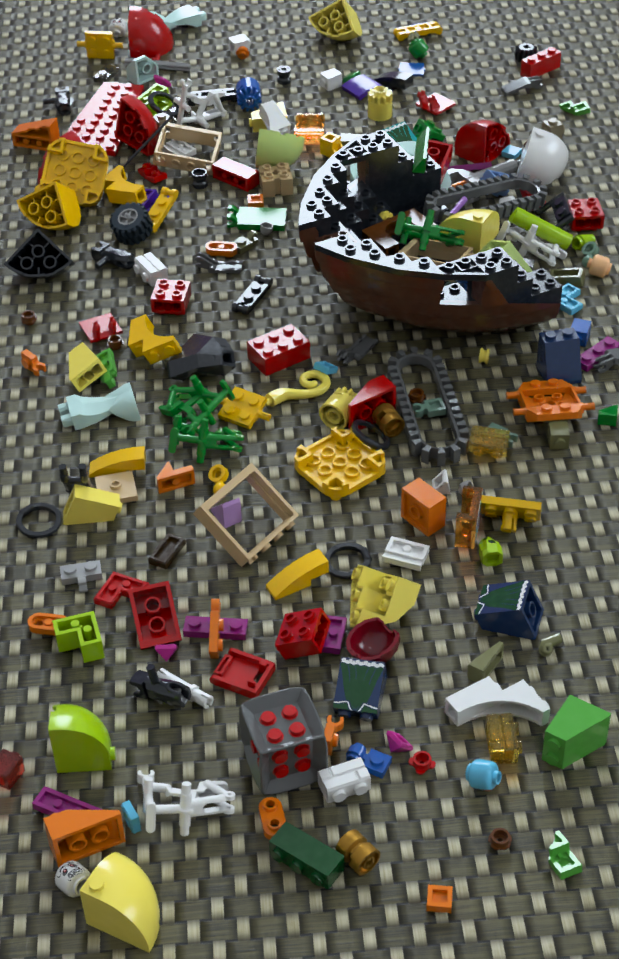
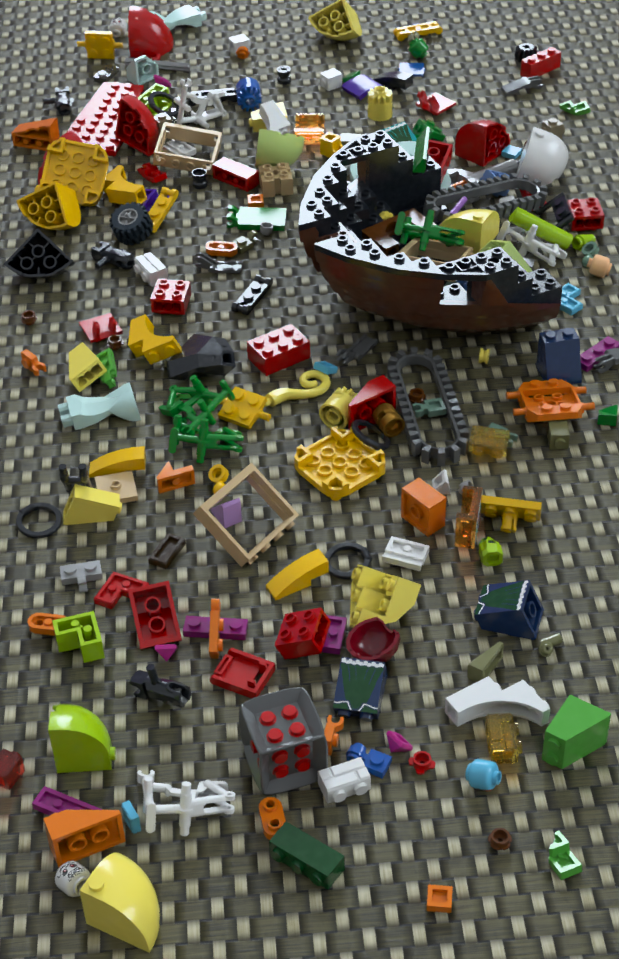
(150, 138): black piece -> none
(197, 695): white pin -> none
(358, 852): pearl gold wheel -> none
(470, 167): magenta plate -> none
(569, 275): olive slope -> none
(582, 329): brick -> none

